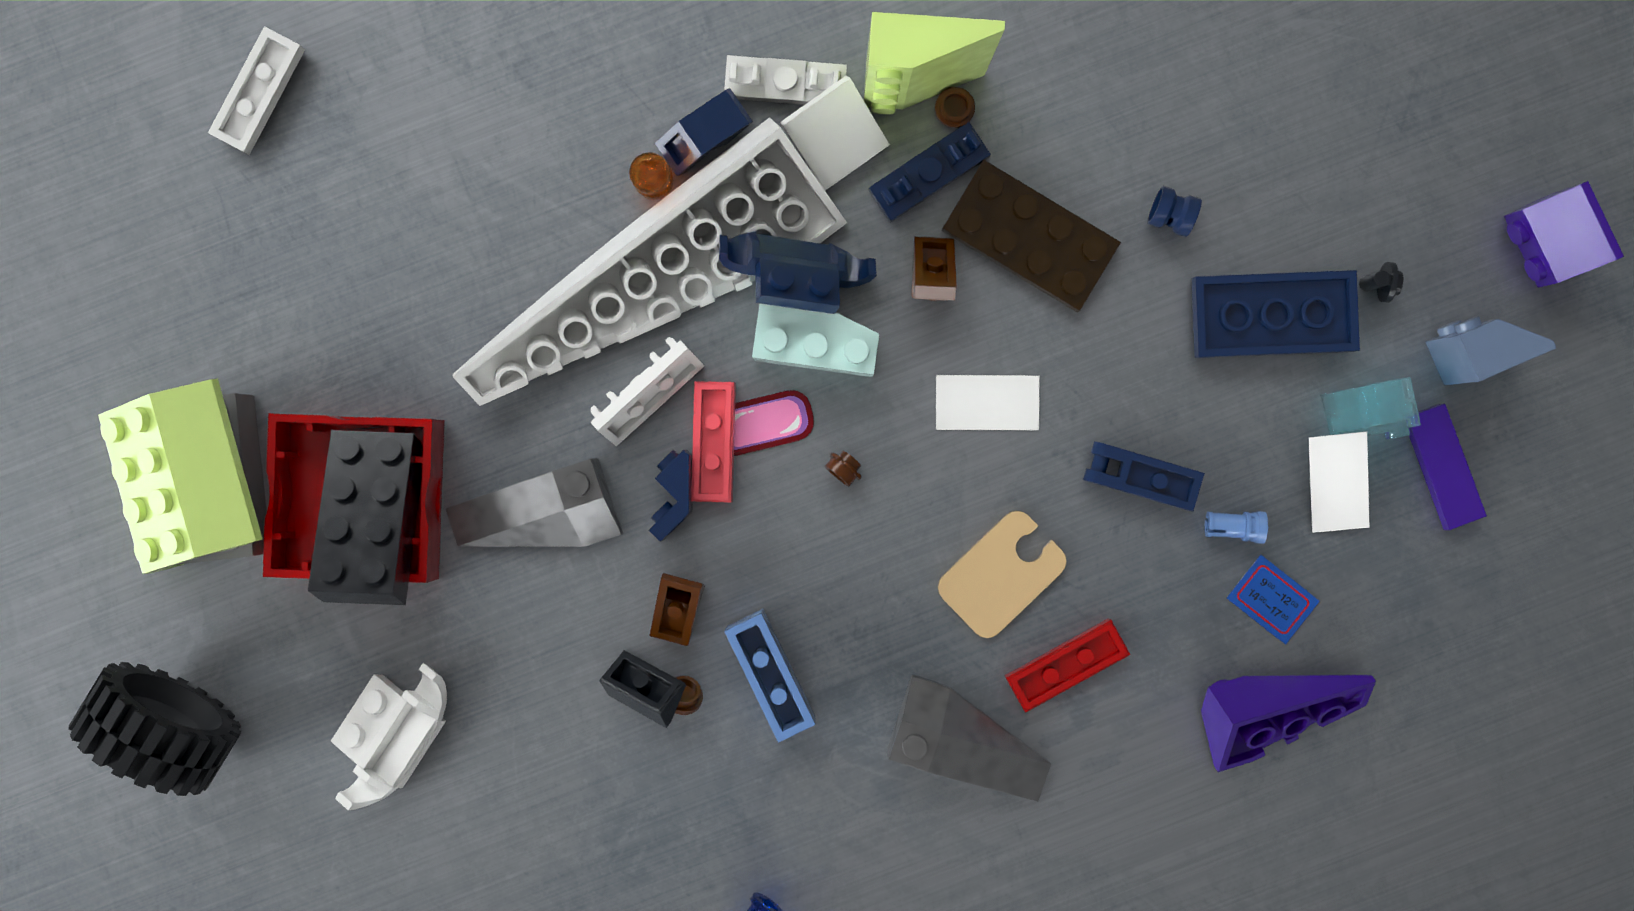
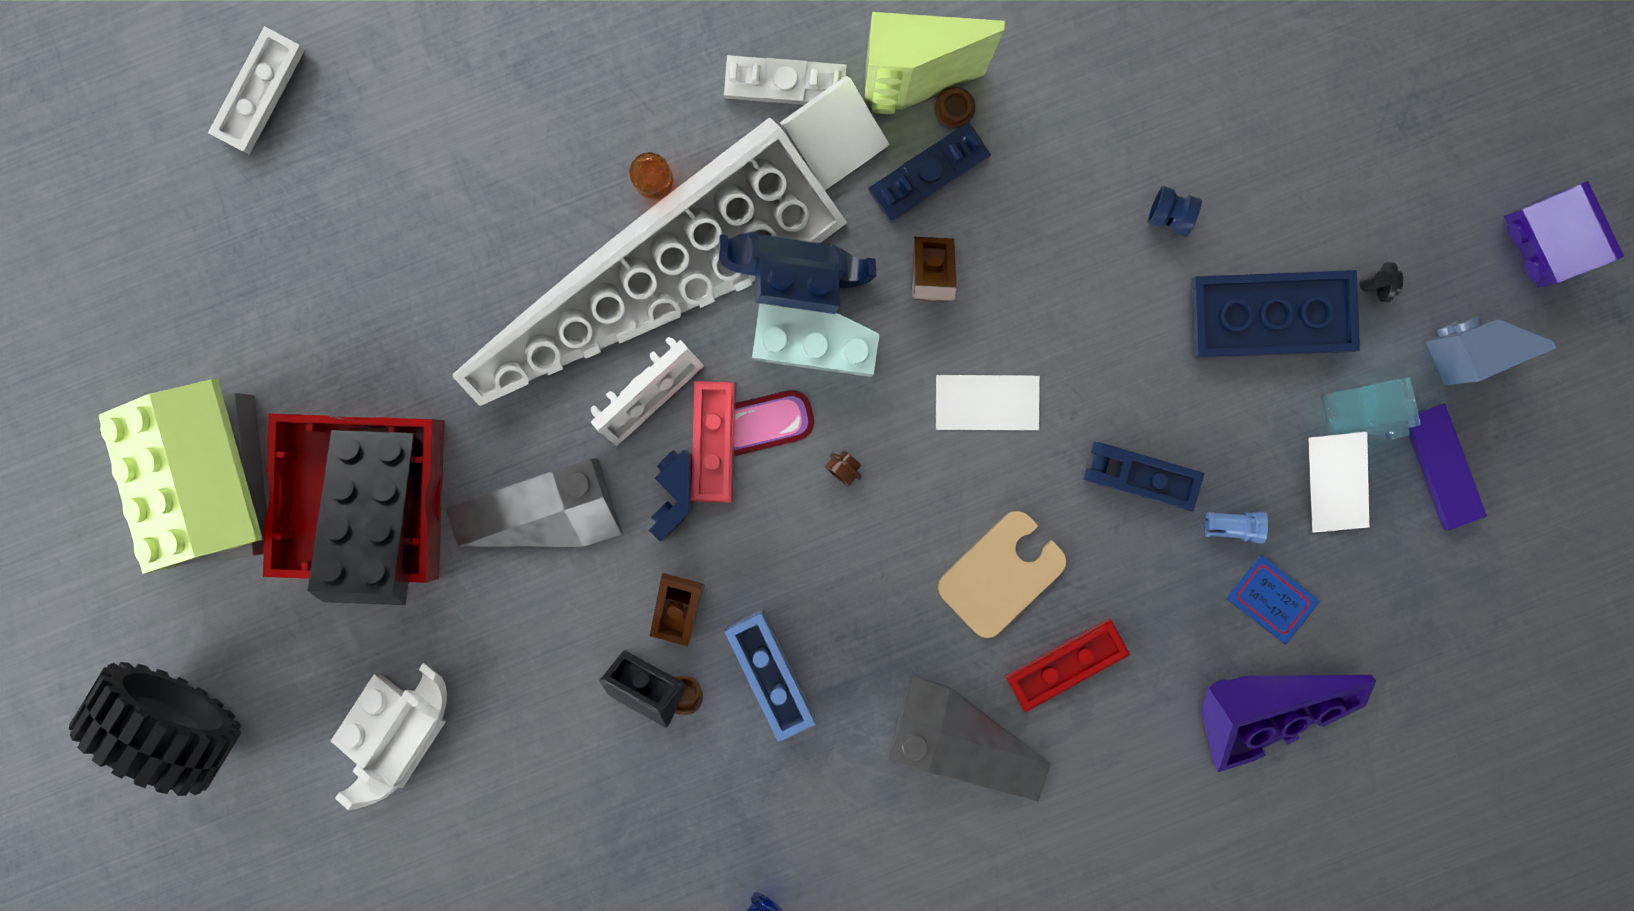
(703, 131): dark blue slope -> none
(1031, 236): dark brown plate -> none

